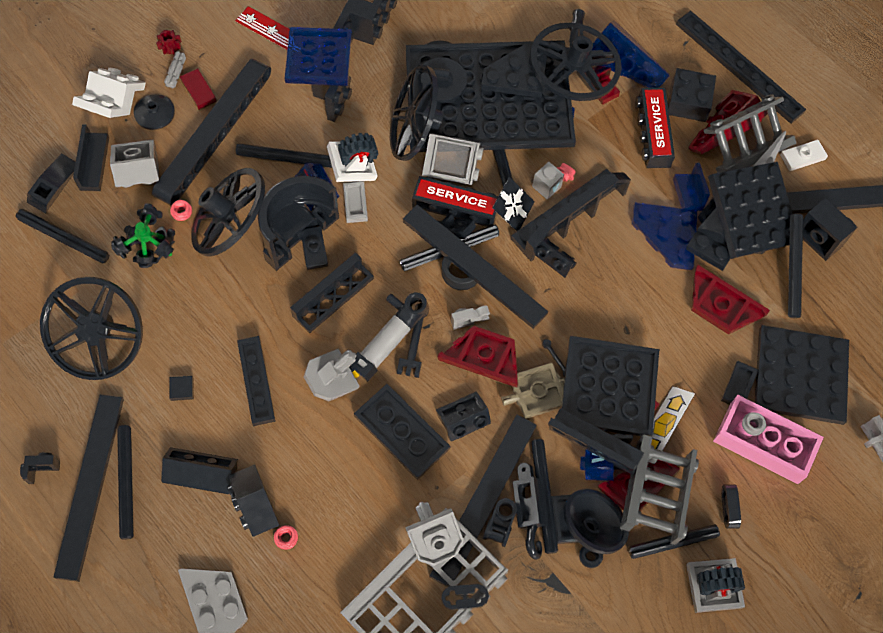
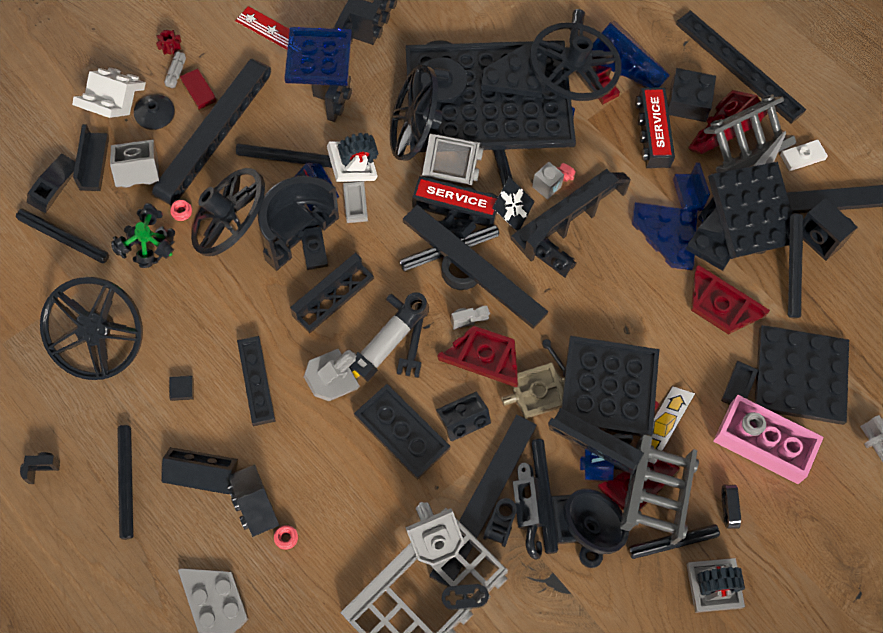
(88, 489): black tile -> none

